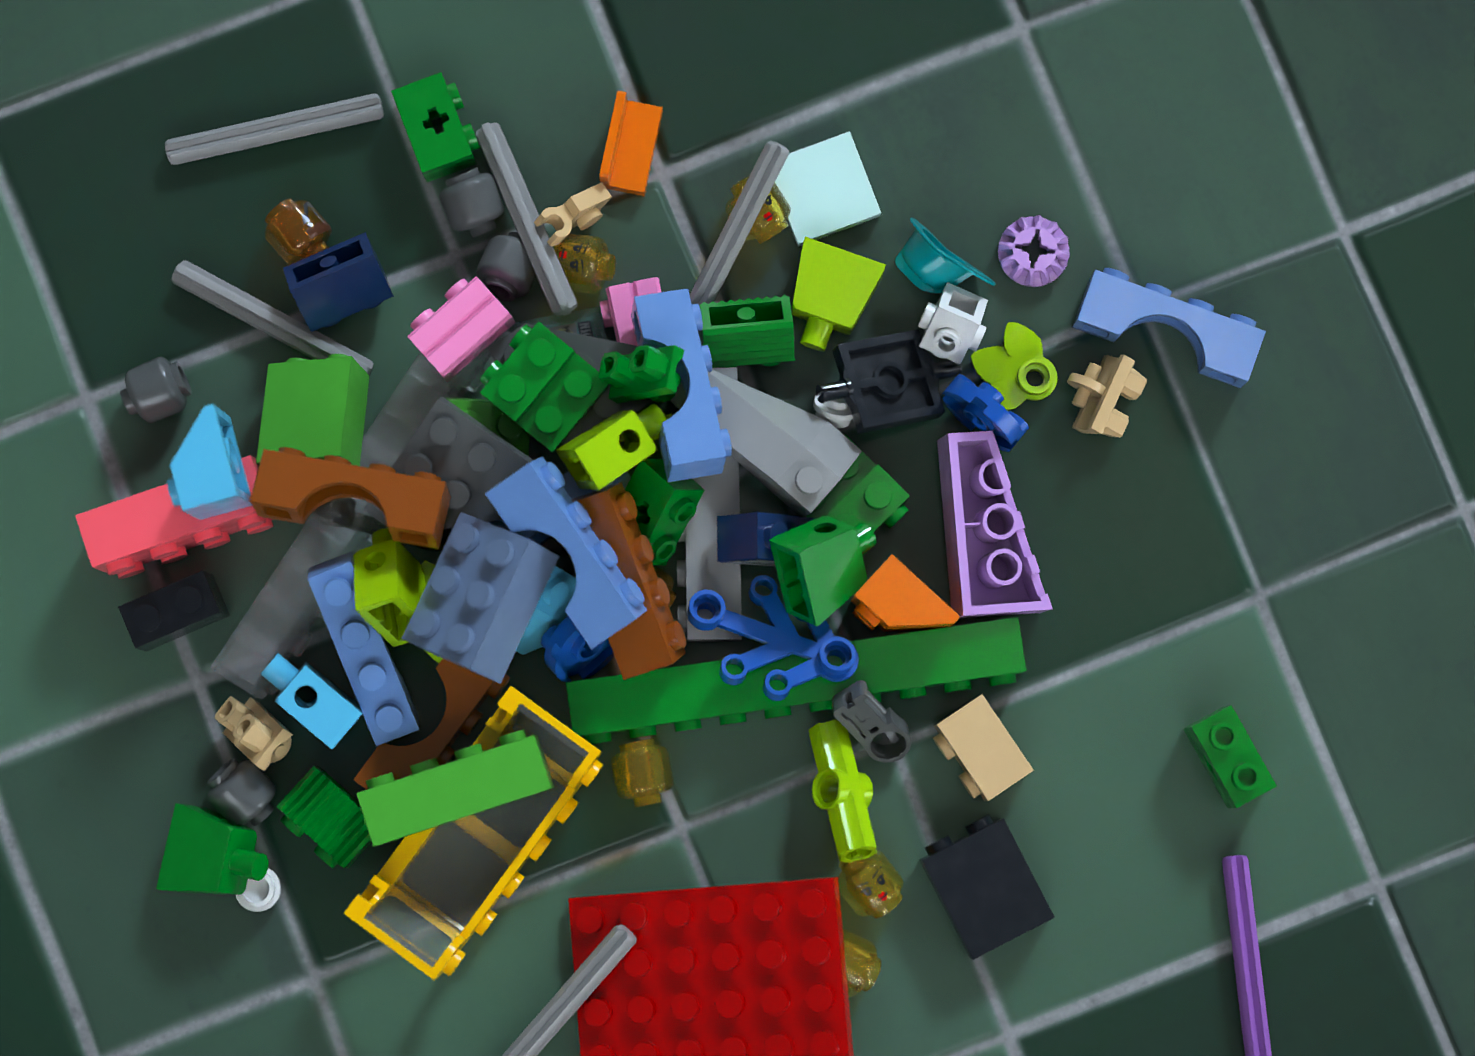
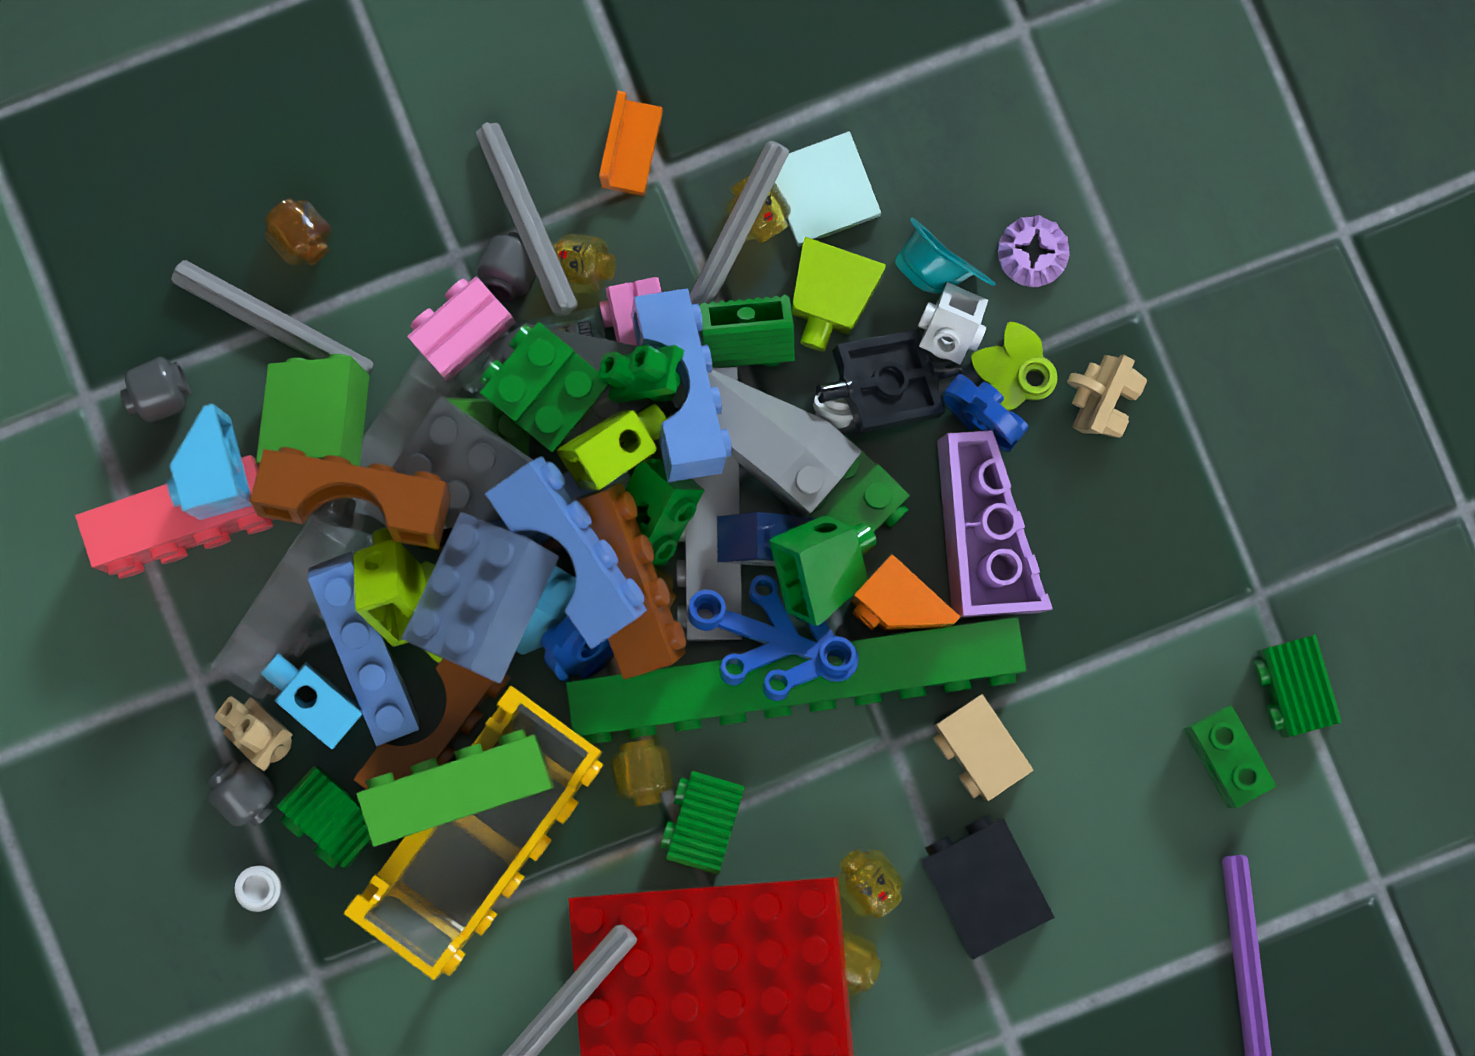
(173, 611): black brick -> none
(209, 854): green torso -> none
(274, 129): light grey axle -> none
(338, 282): dark blue brick -> none
(420, 105): green brick -> none
(472, 202): dark grey head -> none
(579, 210): tan plate -> none
(703, 822): none -> green brick
(842, 791): lime piece -> none
(867, 718): dark grey piece -> none
(1222, 345): medium blue arch -> none
(1296, 687): none -> green brick

